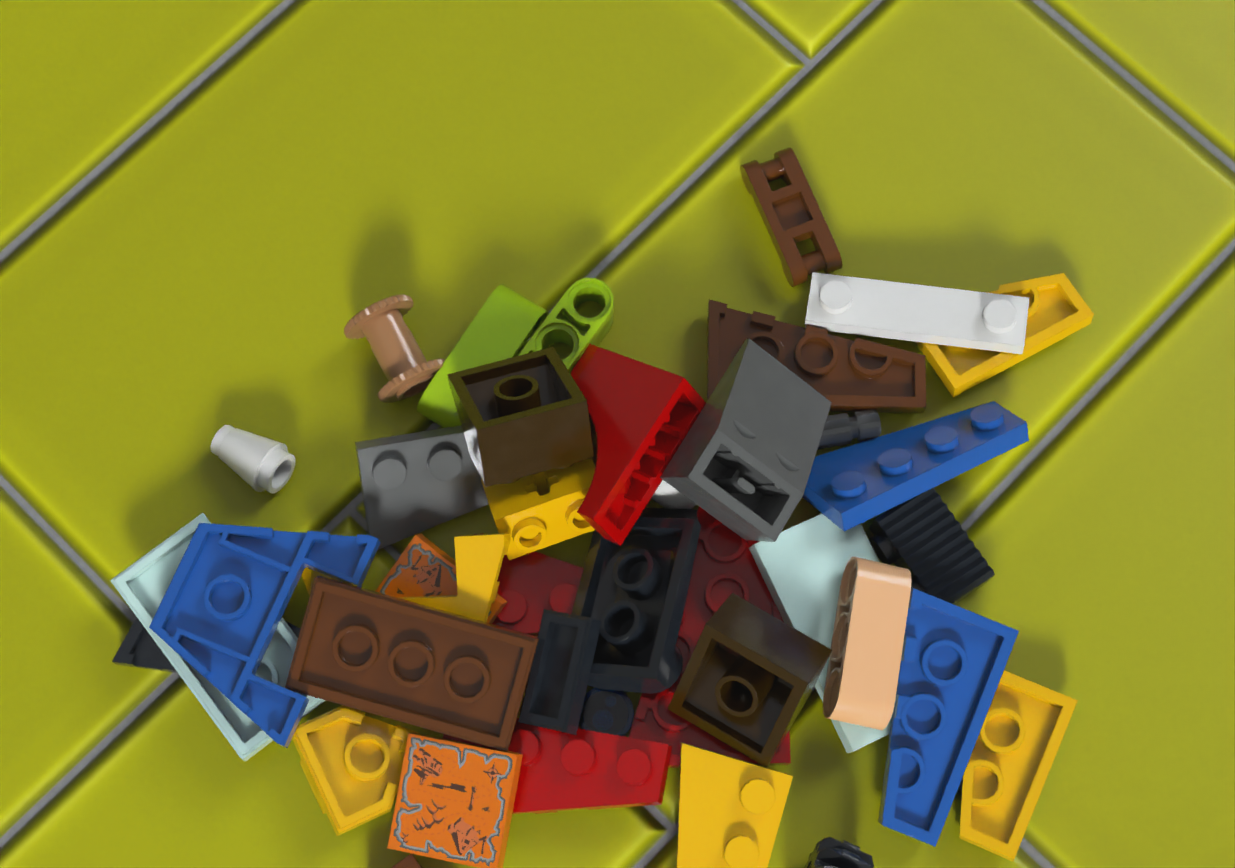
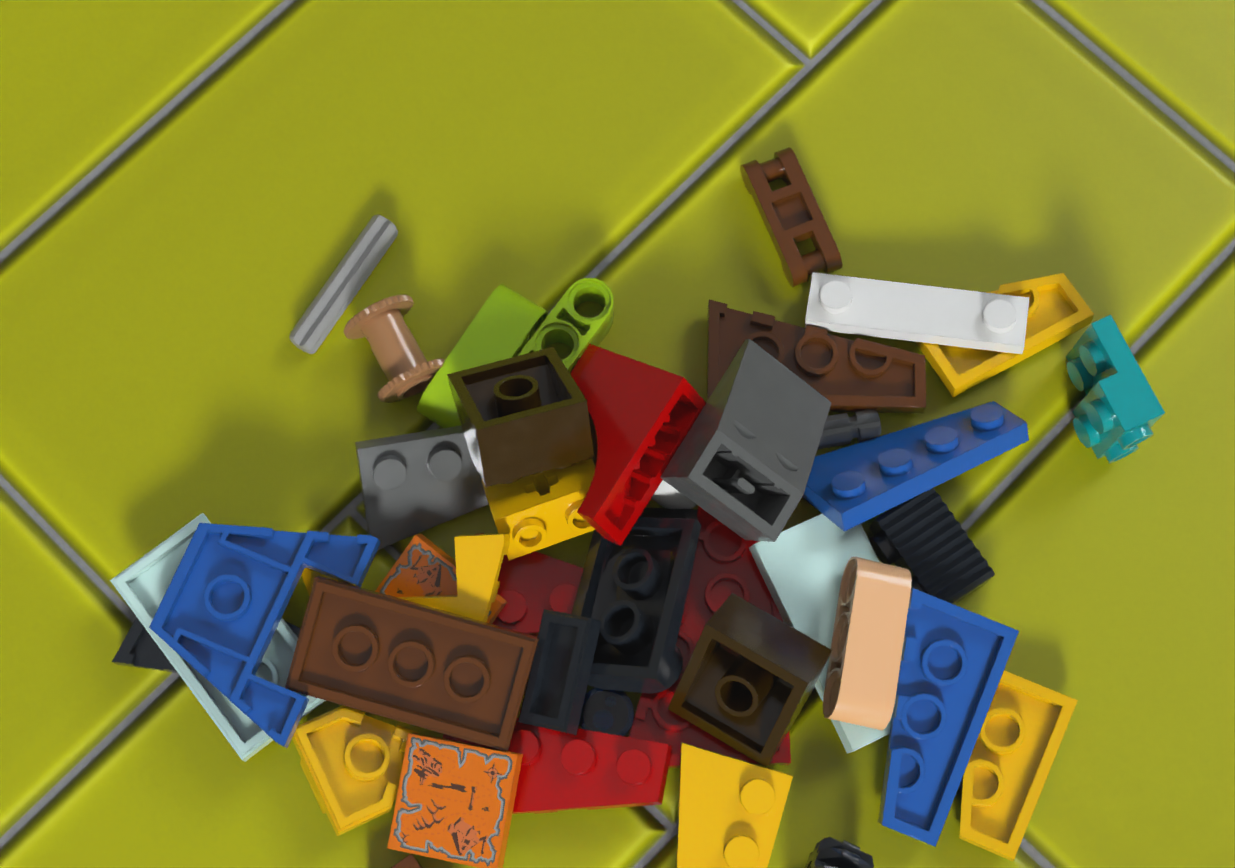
(256, 459): white cone -> none
(343, 284): none -> light grey axle
(1118, 396): none -> teal plate

